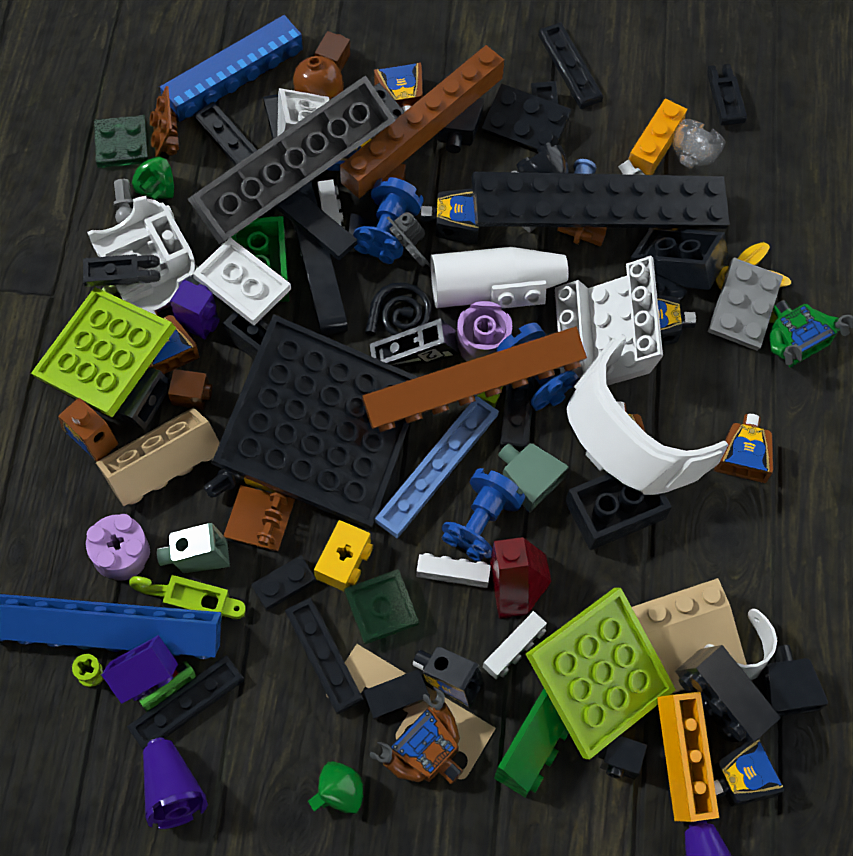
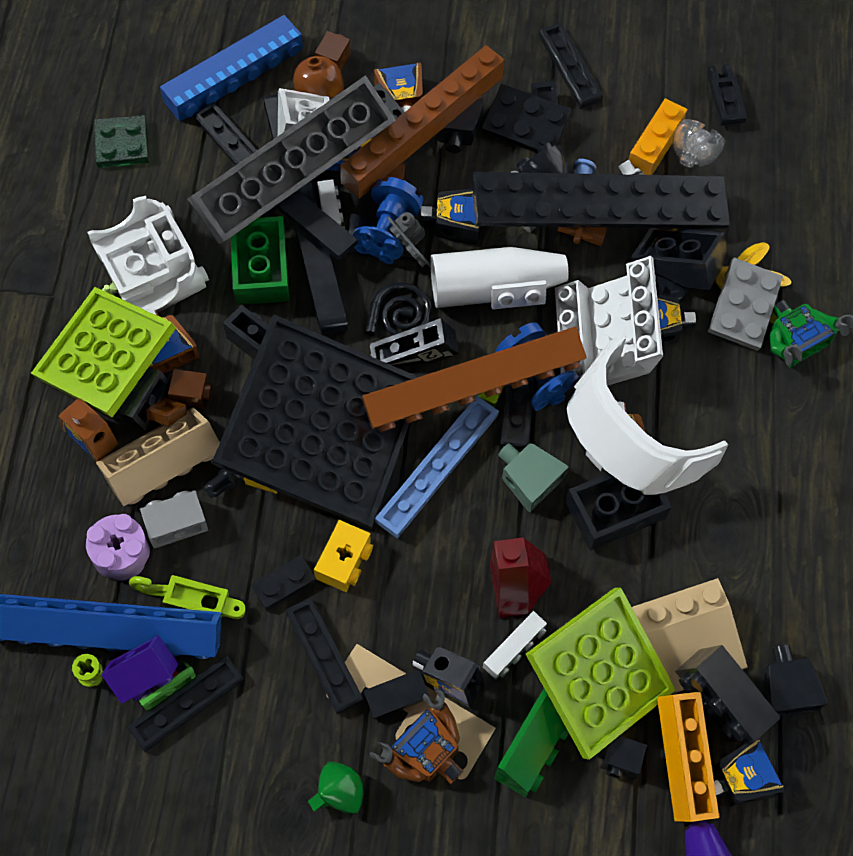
(119, 270): black hinge -> none
(123, 199): light grey axle -> none
(154, 179): green piece -> none
(164, 126): dark orange hinge -> none
(166, 411): none -> reddish brown plate
(169, 786): dark purple cone -> none
(173, 519): none -> light grey brick
(195, 309): dark purple brick -> none
(196, 549): sand green torso -> none
(242, 281): white plate -> none
(259, 518): dark orange hinge -> none
(381, 606): clear green plate -> none
(454, 571): white piece -> none
(482, 329): lavender brick -> none
(494, 494): blue piece -> none
(748, 451): torso -> none
(769, 640): white piece -> none

